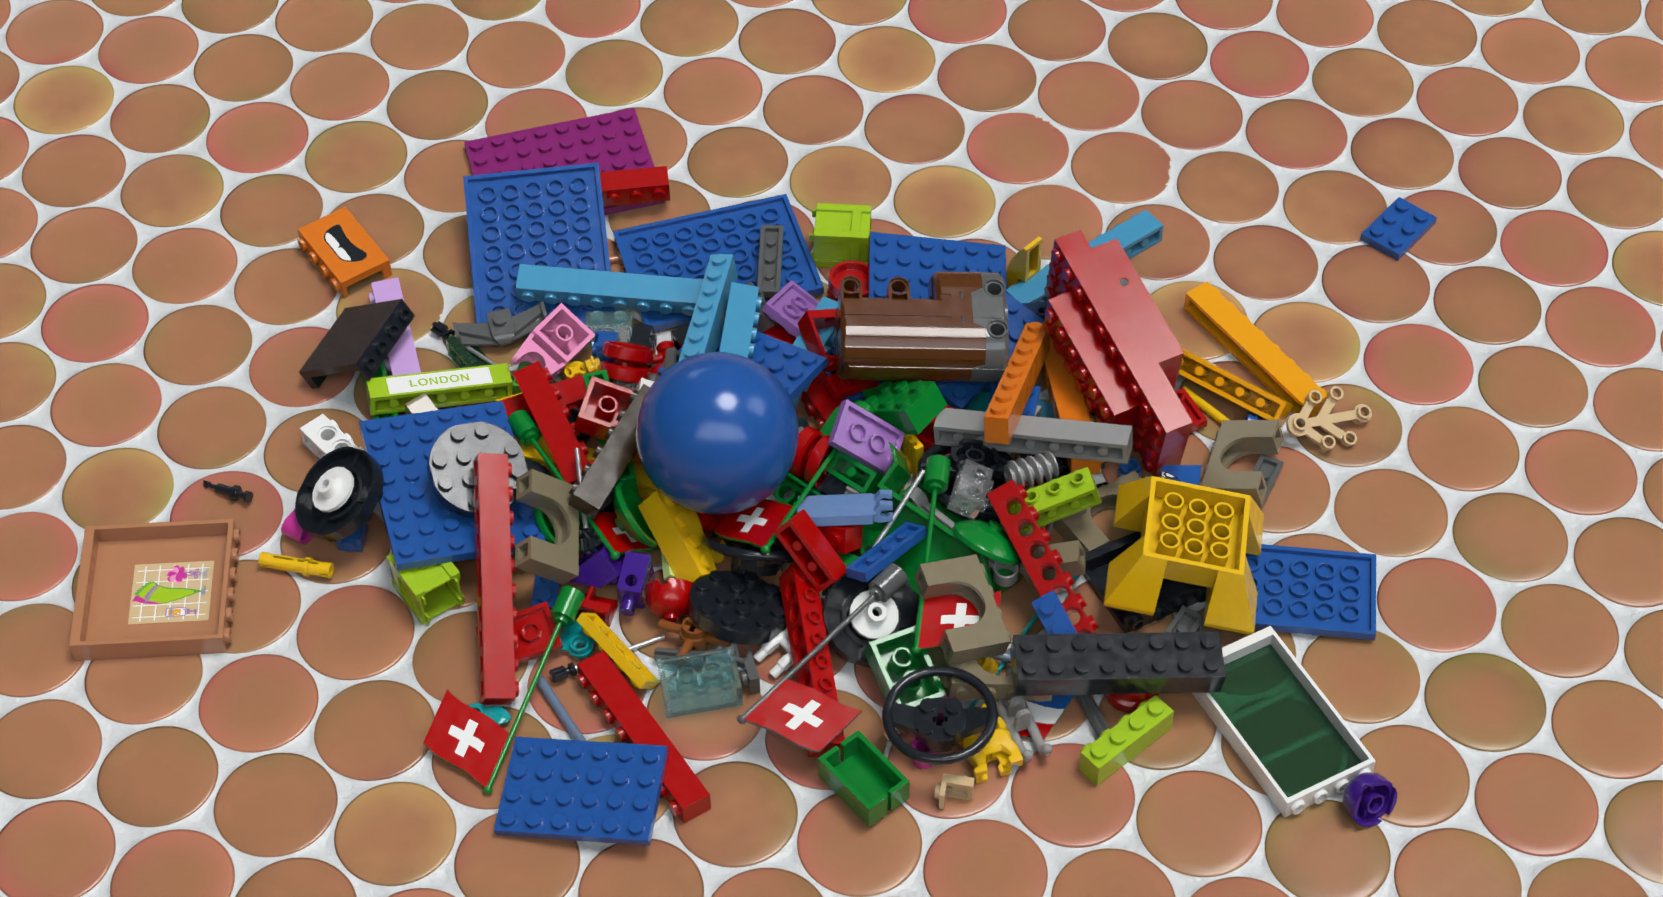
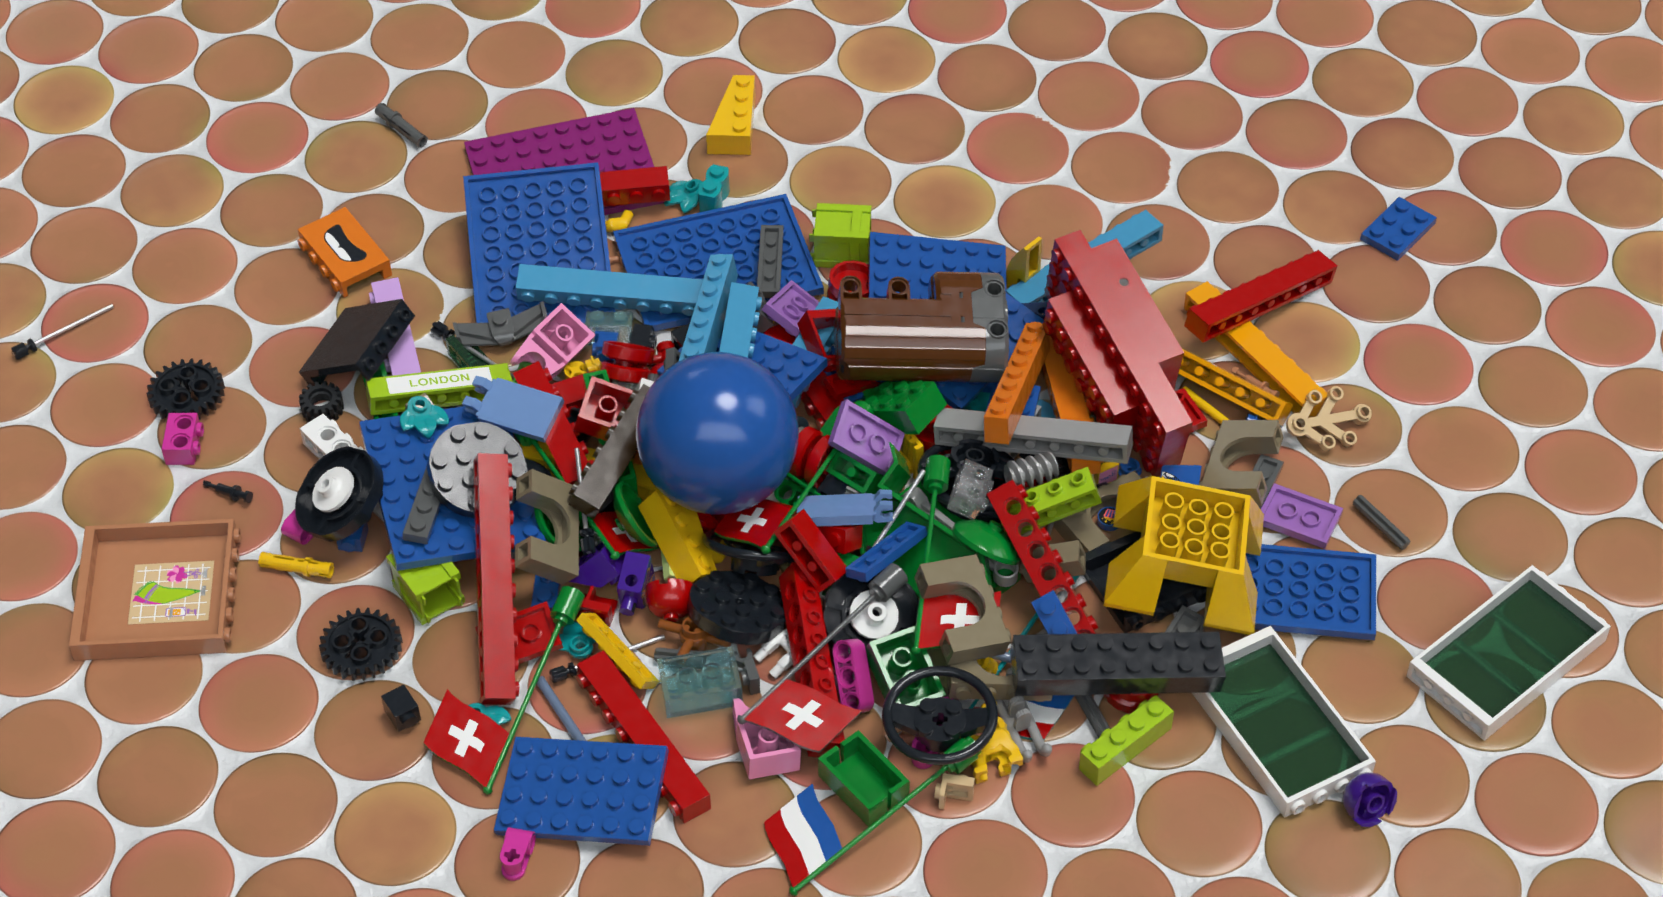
(21, 350): none -> piece
(182, 438): none -> dark pink brick
(197, 379): none -> black gear
(319, 393): none -> black tyre
(358, 637): none -> black gear
(395, 120): none -> dark grey pin
(401, 708): none -> black brick
(422, 514): none -> dark grey plate
(423, 418): none -> teal plate
(514, 407): none -> medium blue tile
(516, 852): none -> dark pink piece
(619, 223): none -> yellow arm
(685, 194): none -> teal plate
(714, 189): none -> teal brick
(733, 121): none -> yellow wedge
(761, 749): none -> bright pink brick
(808, 838): none -> flag
(847, 665): none -> dark pink beam
(1106, 519): none -> tile
(1108, 473): none -> tile
(1260, 296): none -> red brick
(1265, 385): none -> nougat piece
(1300, 516): none -> medium lavender plate
(1381, 522): none -> dark grey axle
(1508, 652): none -> clear green window

